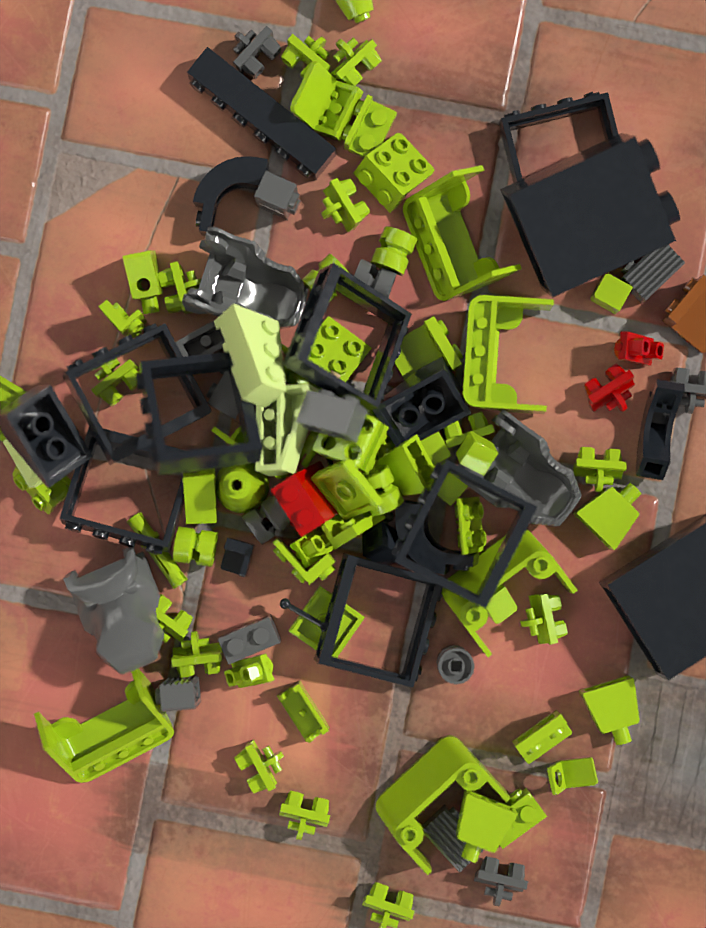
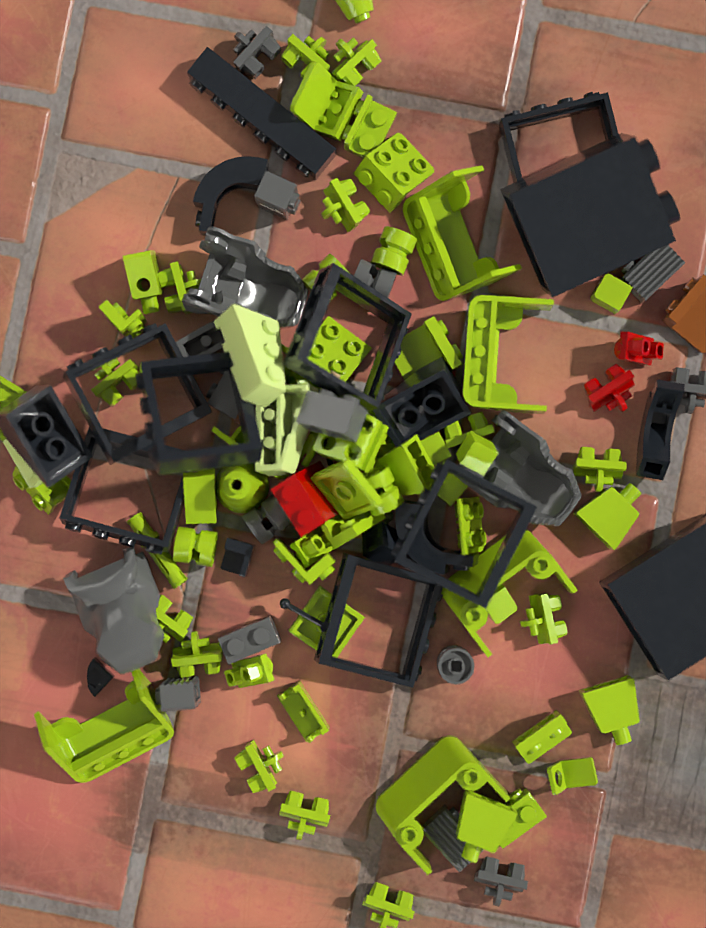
(98, 676): none -> black tile

